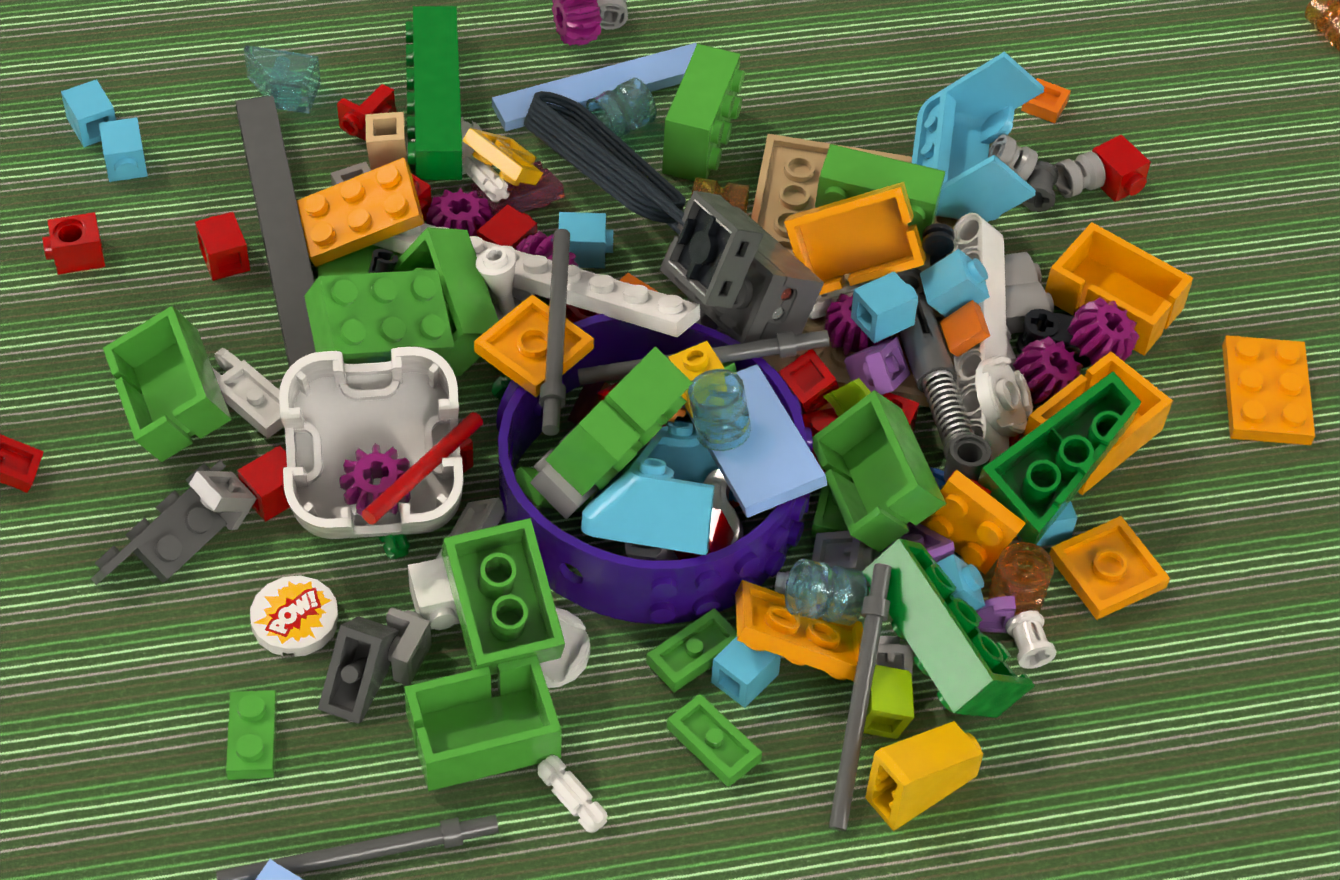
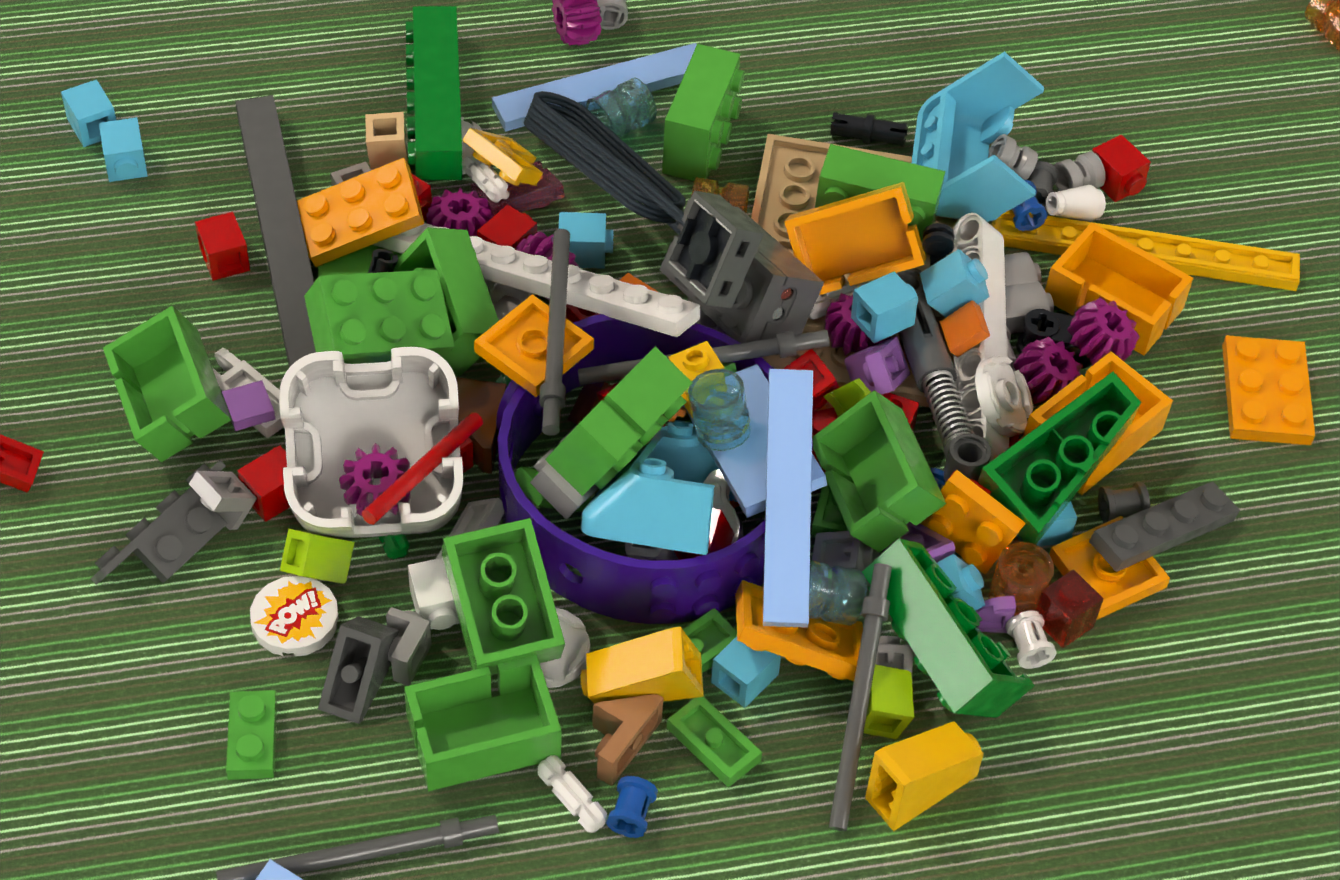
(74, 243): red brick -> none
(249, 405): none -> medium lavender tile
(285, 75): clear light blue slope -> none
(316, 556): none -> lime panel
(352, 116): red bracket -> none
(483, 399): none -> reddish brown slope
(498, 271): white cone -> none
(626, 729): none -> medium nougat slope
(632, 806): none -> blue bush
(652, 664): none -> yellow slope
(788, 498): none -> light blue tile
(869, 129): none -> black pin
(1022, 218): none -> blue bush
(1049, 103): orange tile -> none
(1069, 608): none -> clear red brick
(1077, 203): none -> white cone
(1122, 501): none -> dark grey bush
(1164, 526): none -> dark grey plate
(1184, 253): none -> yellow tile

